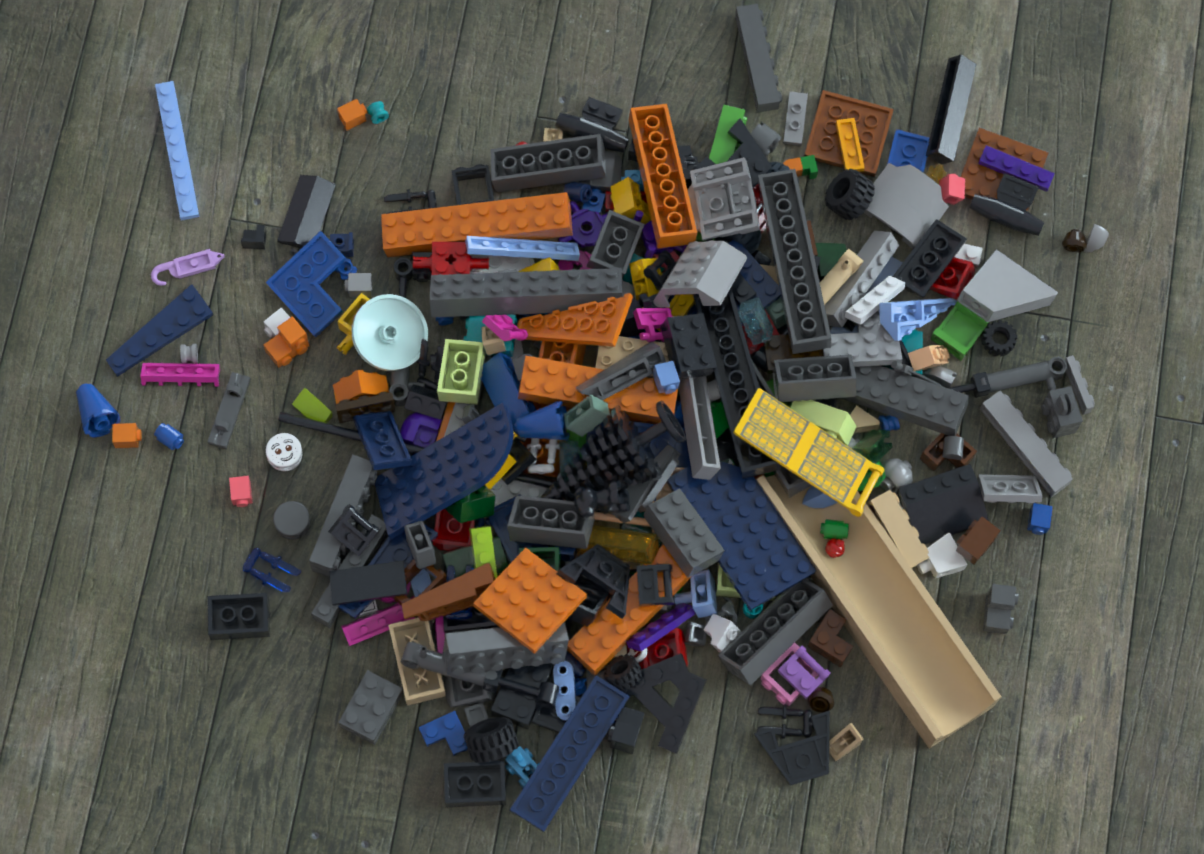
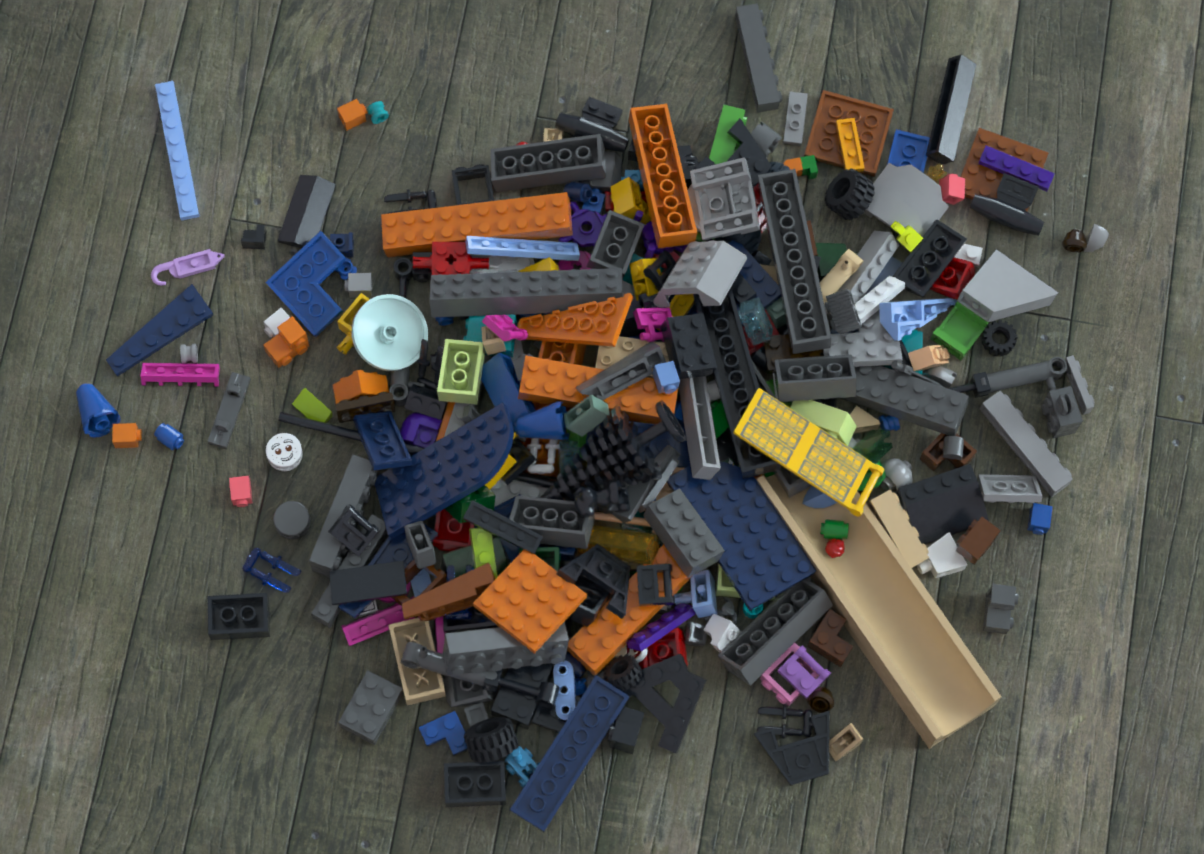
(502, 527): none -> black plate
(842, 311): none -> dark grey brick
(907, 236): none -> neon yellow plate

